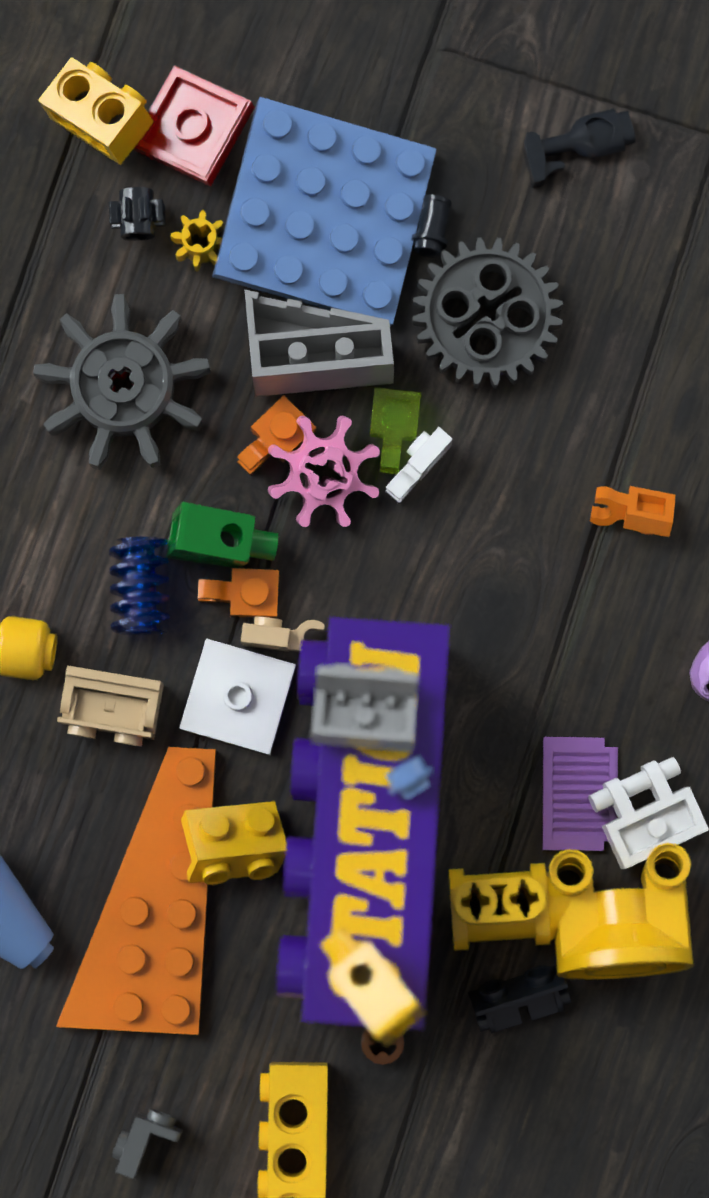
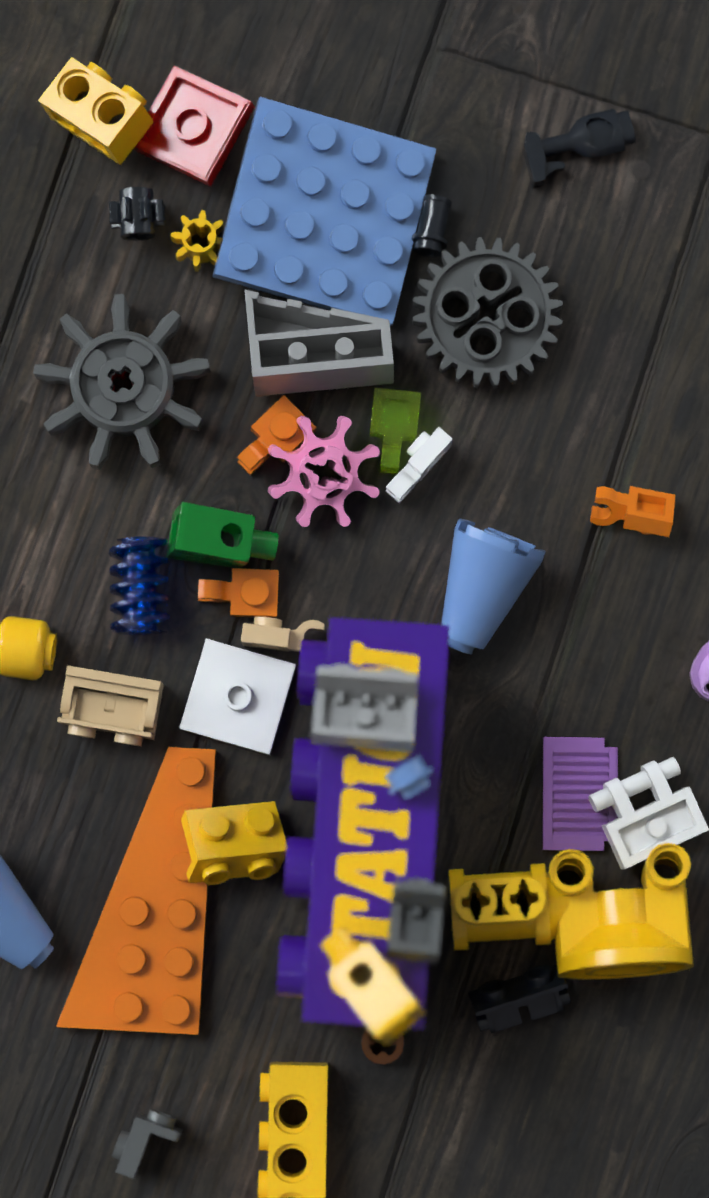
(415, 920): none -> dark grey bracket
(484, 582): none -> medium blue cone

